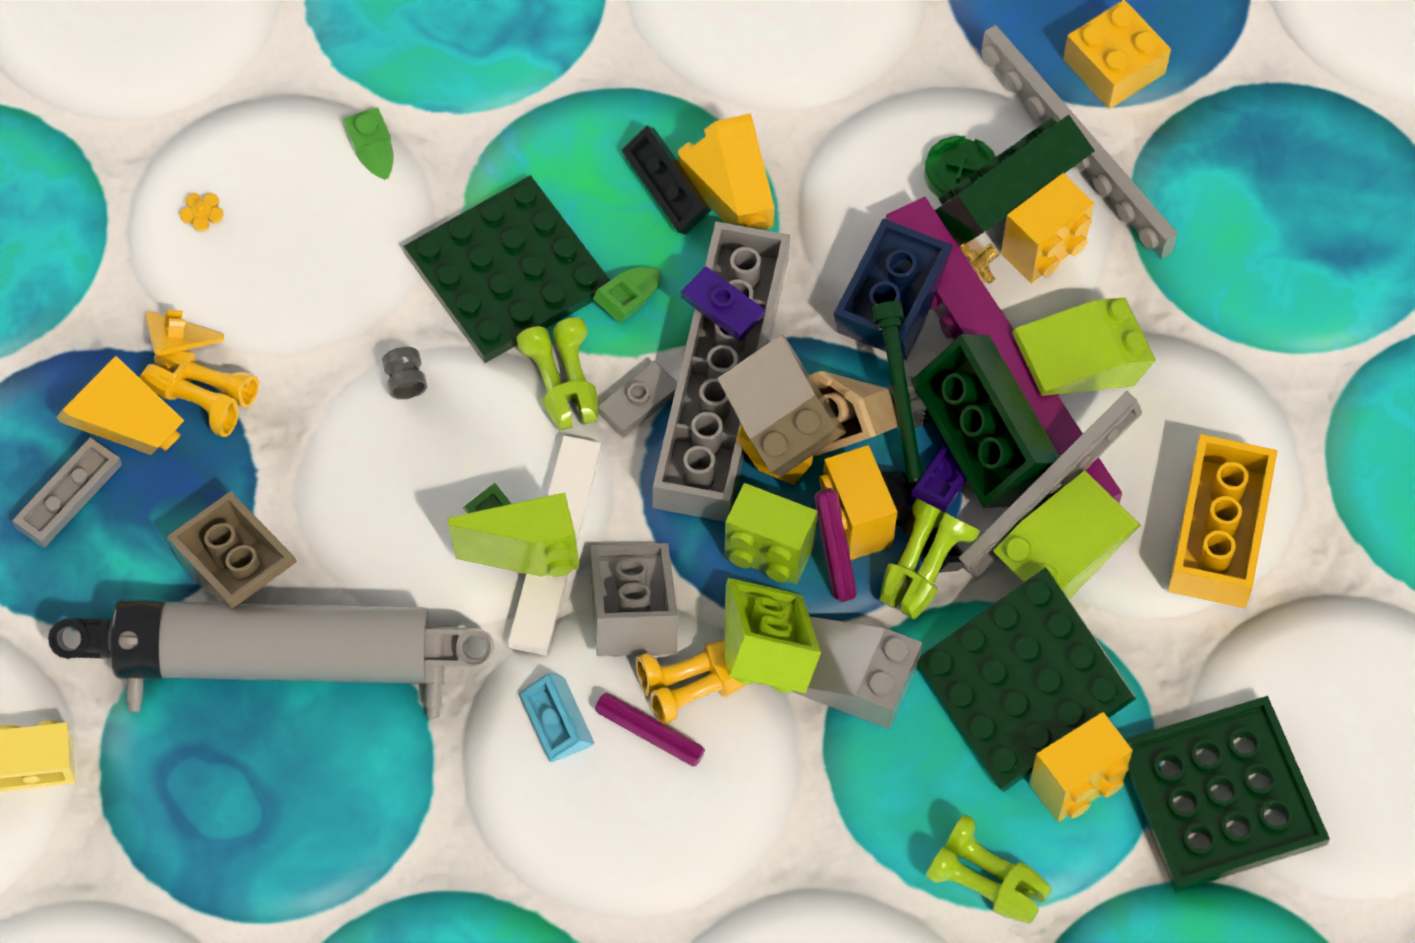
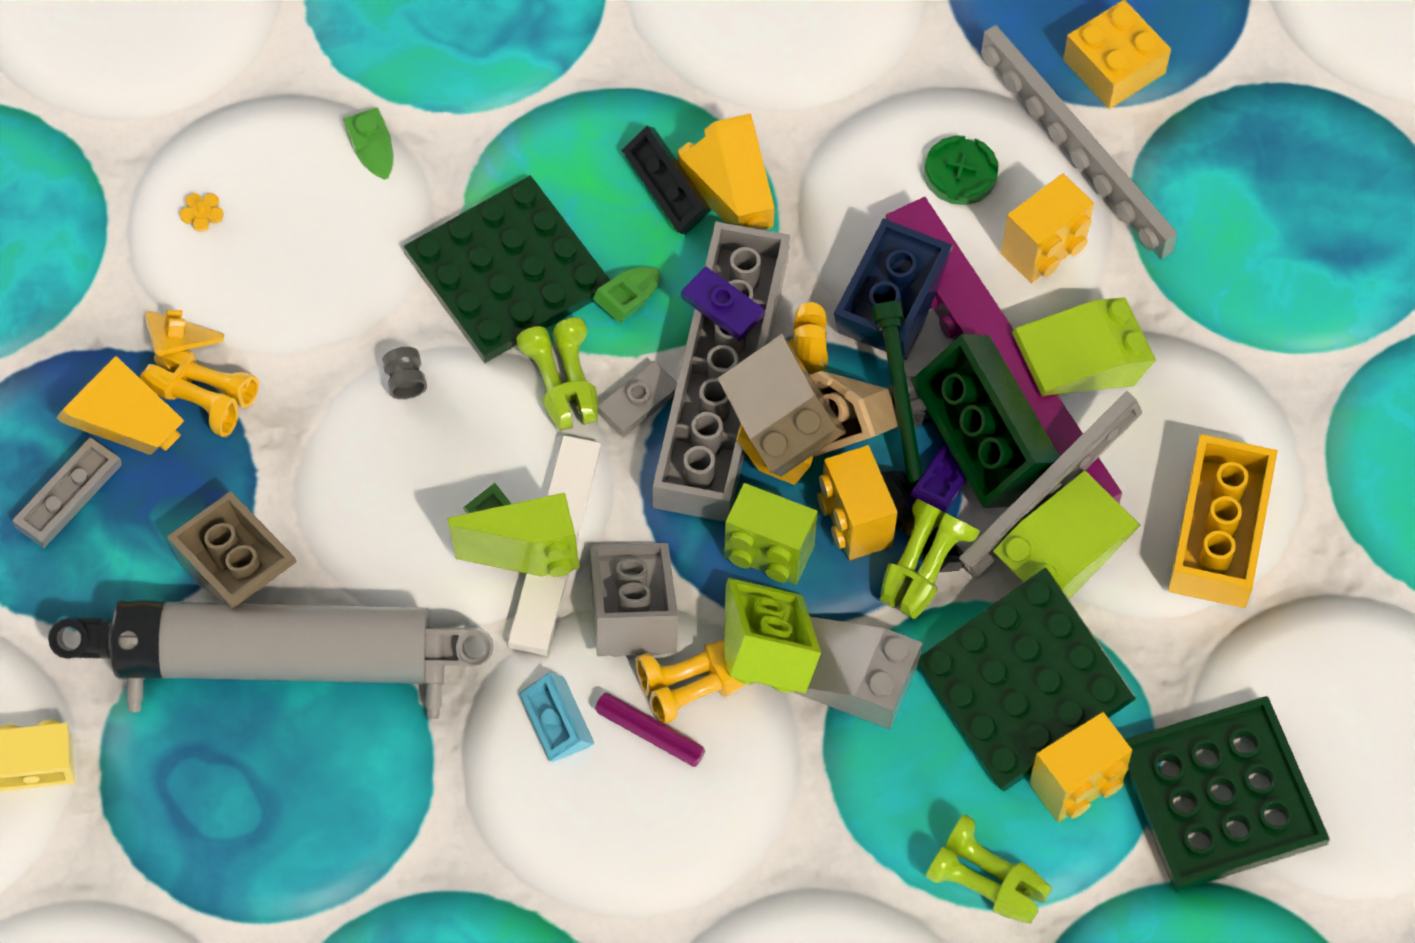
(810, 337): none -> yellow piece
(835, 545): magenta axle -> none
(981, 260): clear yellow plant -> none
(1012, 178): dark green brick -> none

